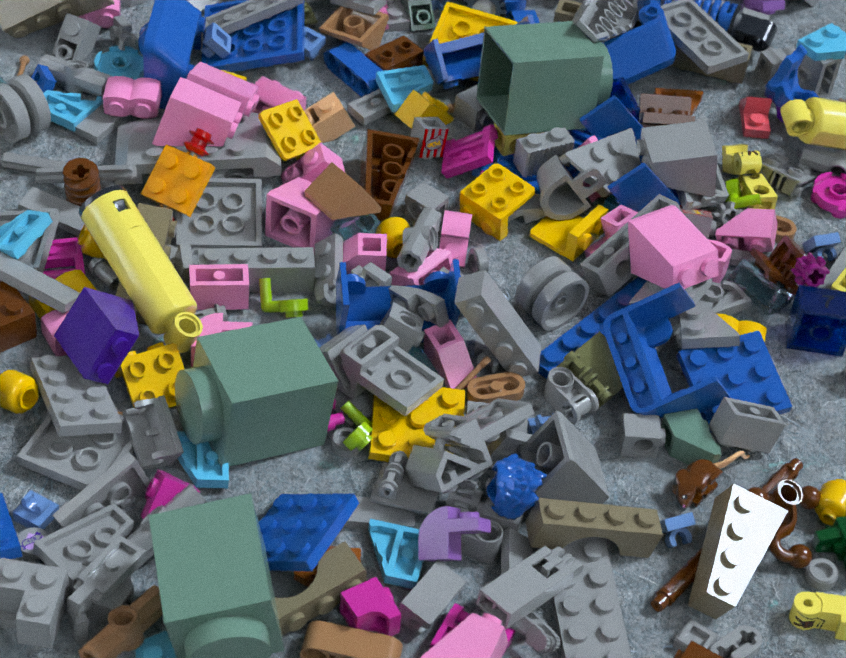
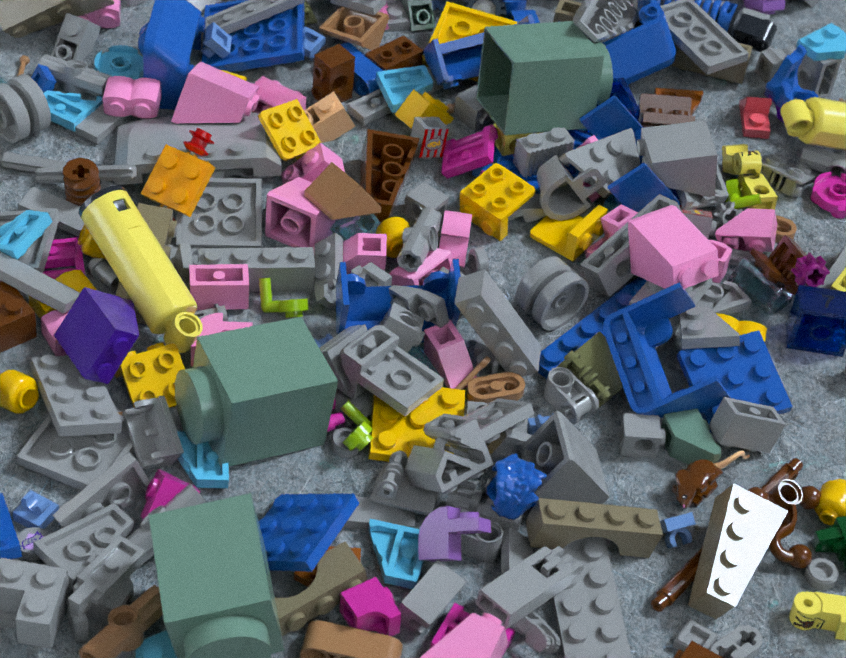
(122, 34): light grey plate -> none
(193, 108): bright pink slope -> none
(333, 73): none -> reddish brown brick
(822, 243): medium blue tile -> none

